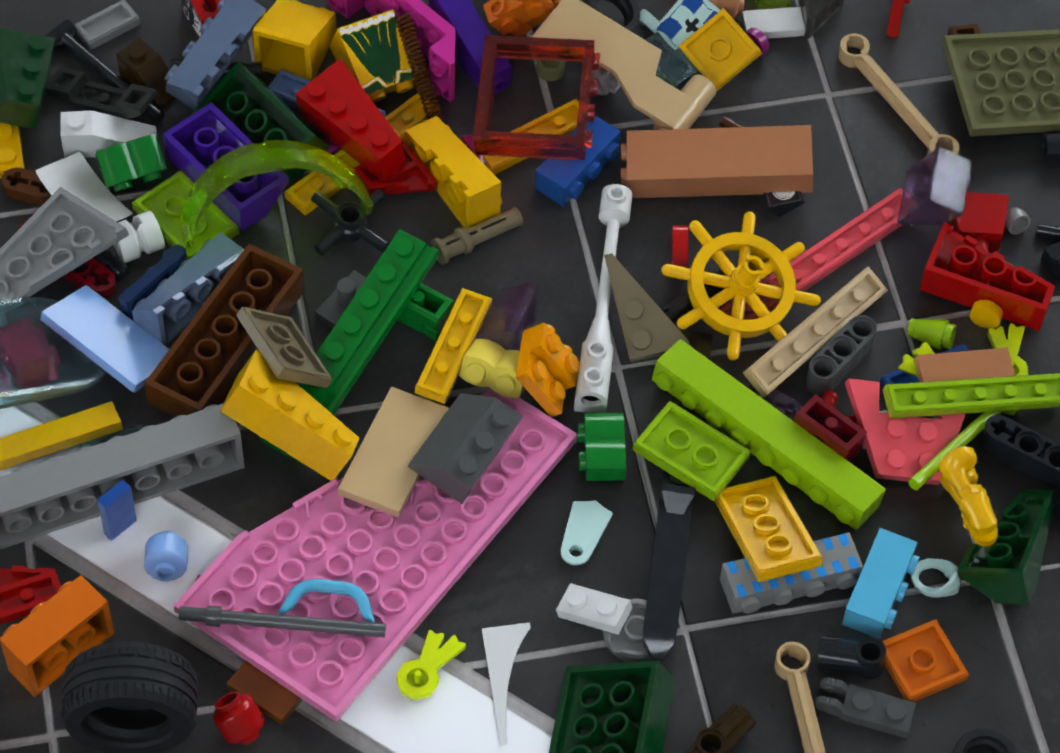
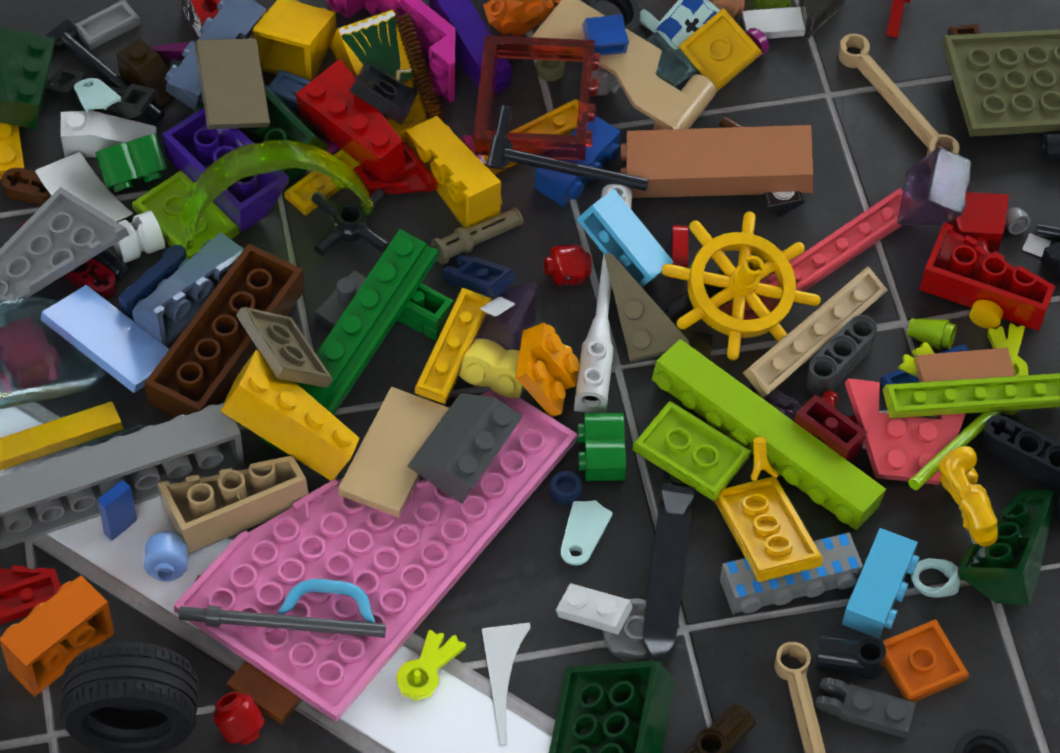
(95, 94): none -> light aqua piece
(171, 51): none -> magenta piece
(231, 83): none -> dark tan tile
(232, 501): none -> tan wedge
(383, 92): none -> black tile
(479, 275): none -> dark blue hinge
(497, 306): none -> white sticker
(502, 152): none -> black bar
(565, 487): none -> dark blue tile
(568, 265): none -> red head
(608, 34): none -> blue piece
(621, 232): none -> medium azure brick
(760, 459): none -> yellow bar
(1035, 244): none -> white sticker

